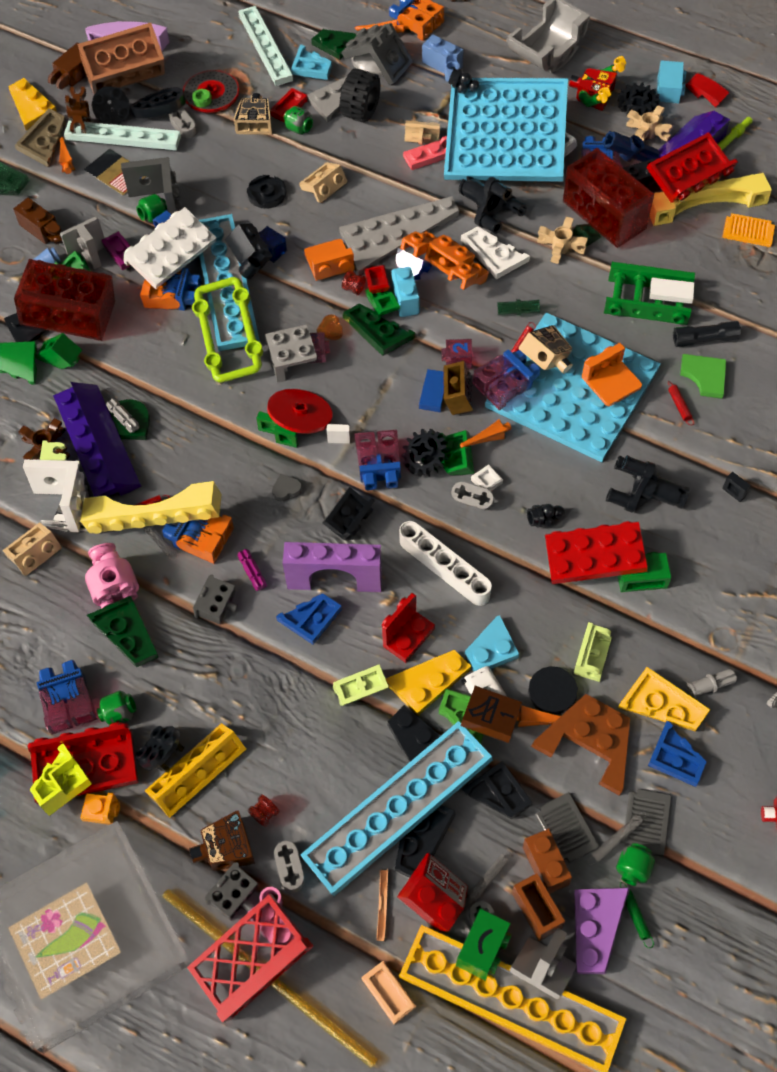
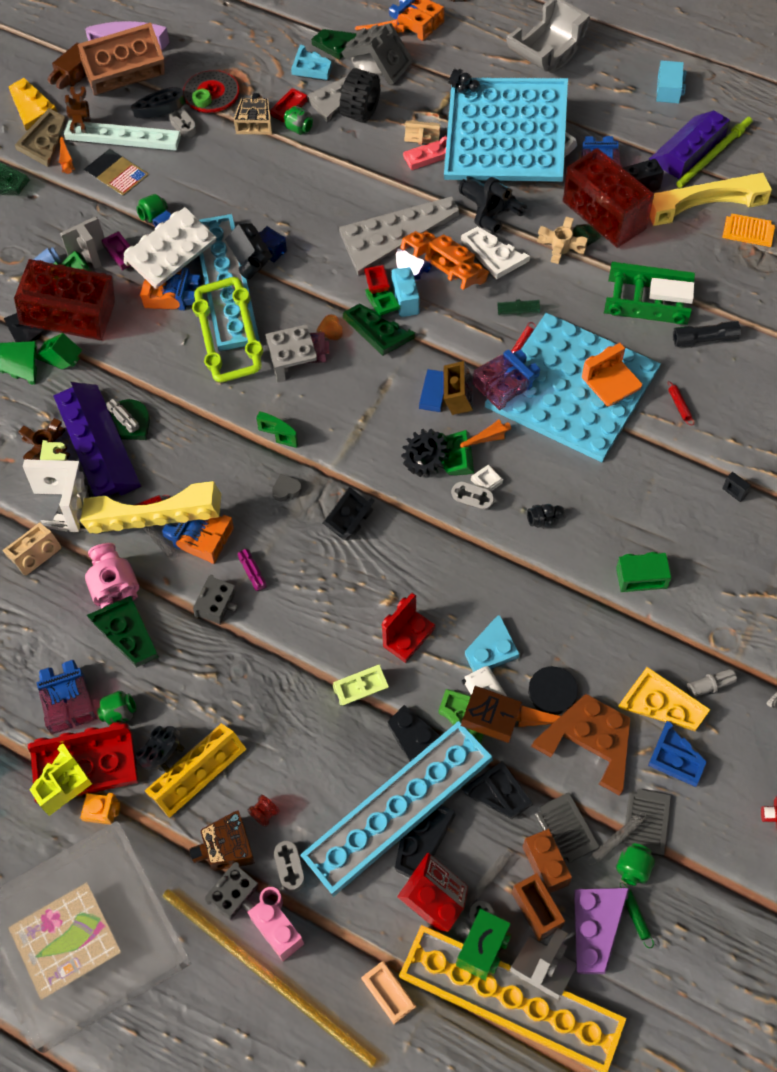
(38, 221): reddish brown hinge -> none
(119, 103): black plate -> none
(160, 180): dark grey bracket -> none
(265, 46): light aqua plate -> none
(266, 191): black tile -> none
(268, 972): fence -> none
(299, 411): red piece -> none
(311, 617): blue wing -> none
(324, 181): tan bracket -> none
(329, 259): orange bracket -> none
(338, 433): white tile -> none
(353, 282): clear red wheel -> none
(357, 559): medium lavender arch -> none
(380, 466): hips -> none
(382, 905): light nougat piece -> none
(428, 681): yellow wing -> none
(442, 55): medium blue hinge -> none
(449, 572): white beam -> none
(457, 351): clear pink brick -> none
(547, 349): tan torso -> none
(593, 652): yellowish green hinge -> none
(595, 552): red bracket -> none
(597, 85): torso -> none
(630, 148): dark blue piece -> none
(638, 99): black gear -> none
(646, 486): black wheel -> none
(649, 124): tan pin -> none
(691, 168): red bracket -> none
(706, 373): bright green tile -> none
(707, 87): red slope -> none

